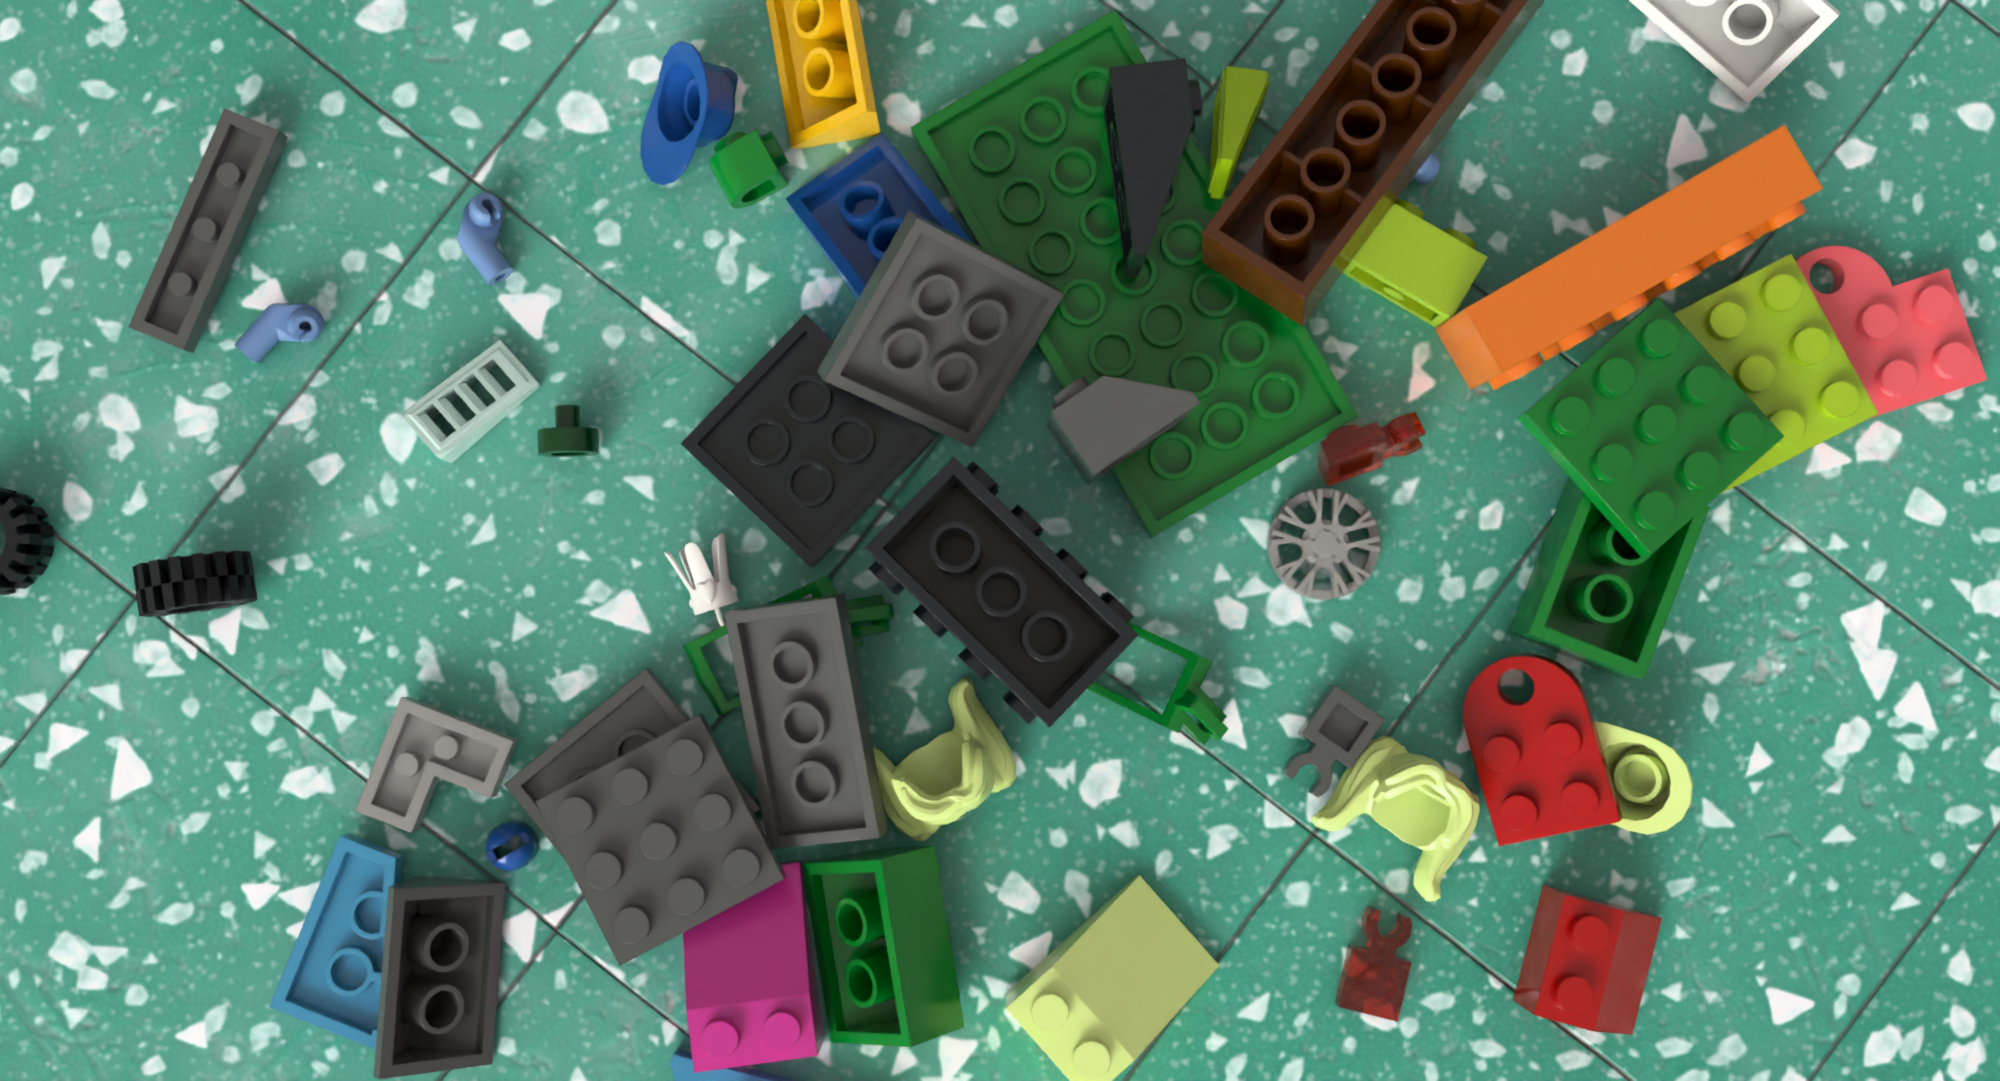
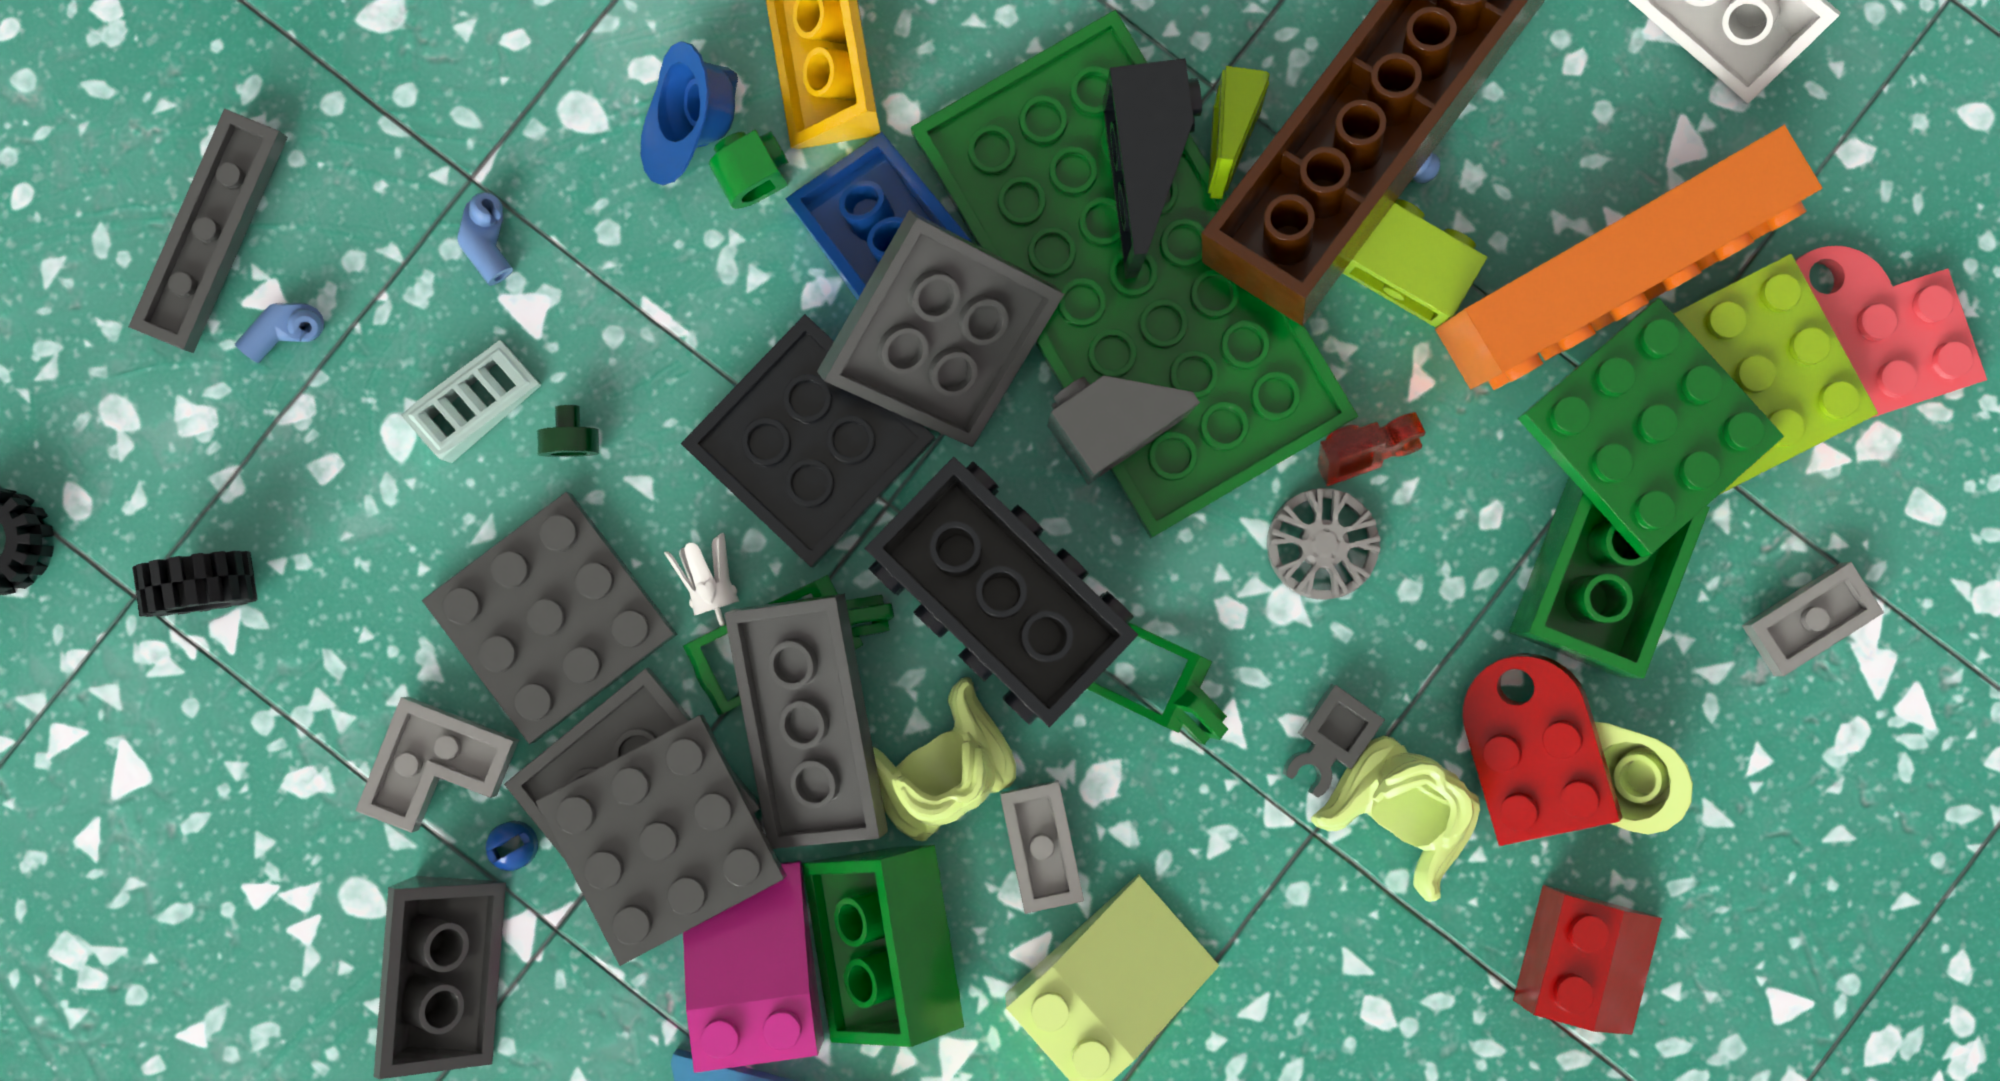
(339, 951): dark azure wing -> none
(549, 617): none -> dark grey plate
(1041, 846): none -> light grey plate
(1373, 976): clear red plate -> none
(1812, 619): none -> light grey plate

